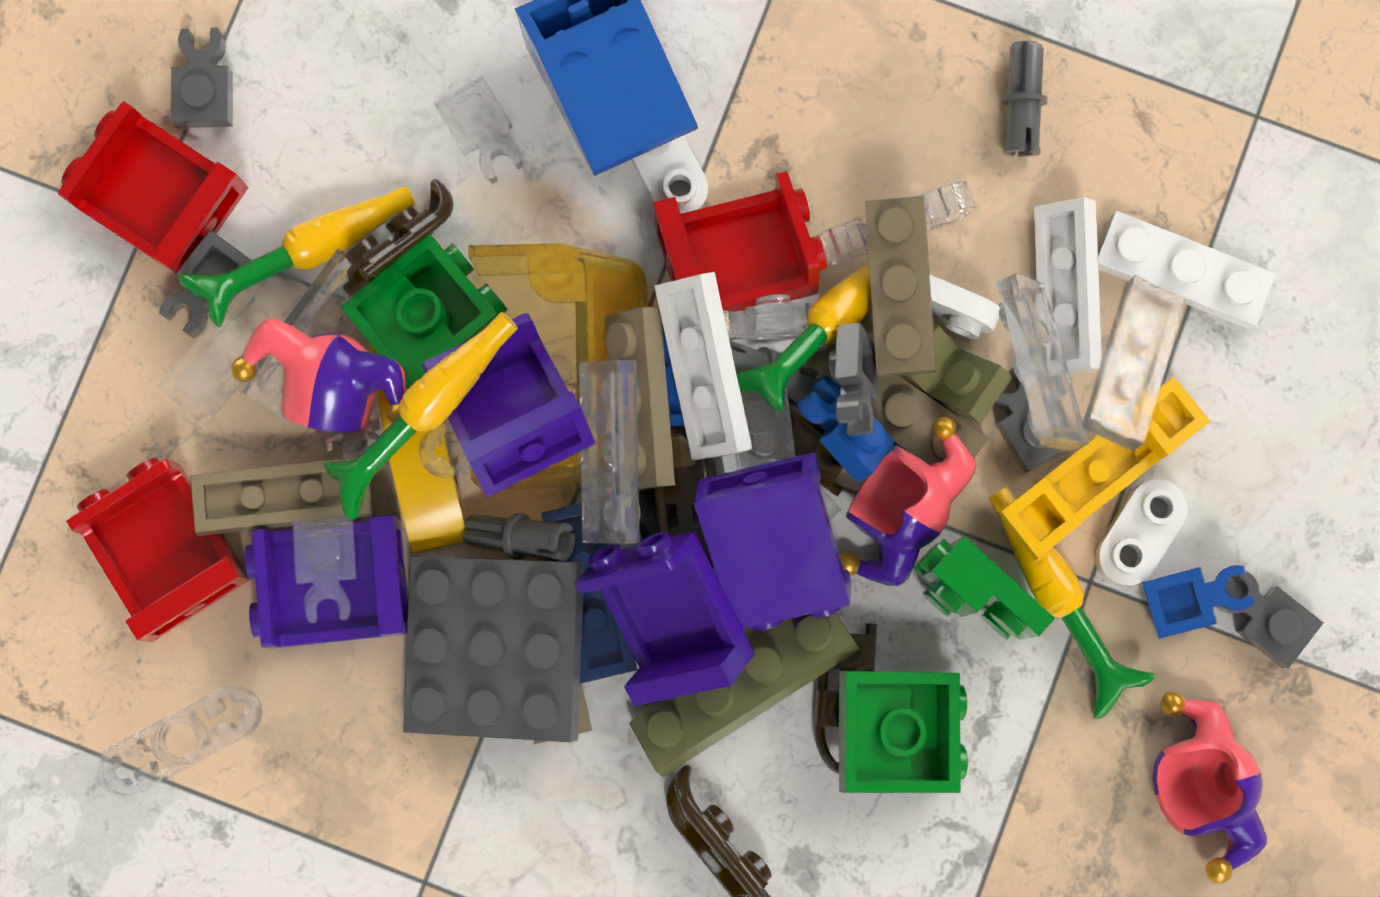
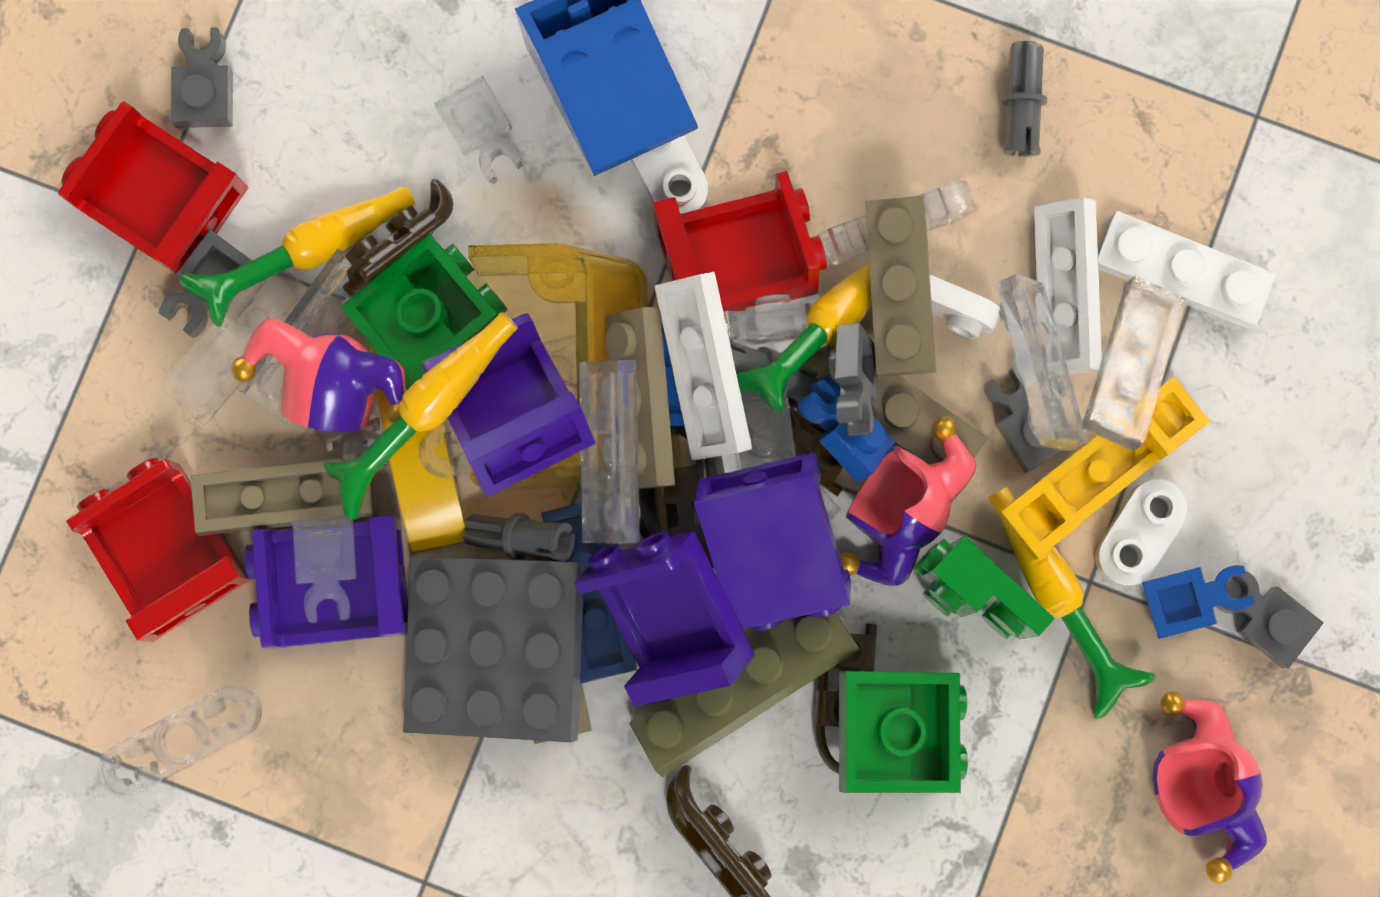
(962, 381): olive slope -> none

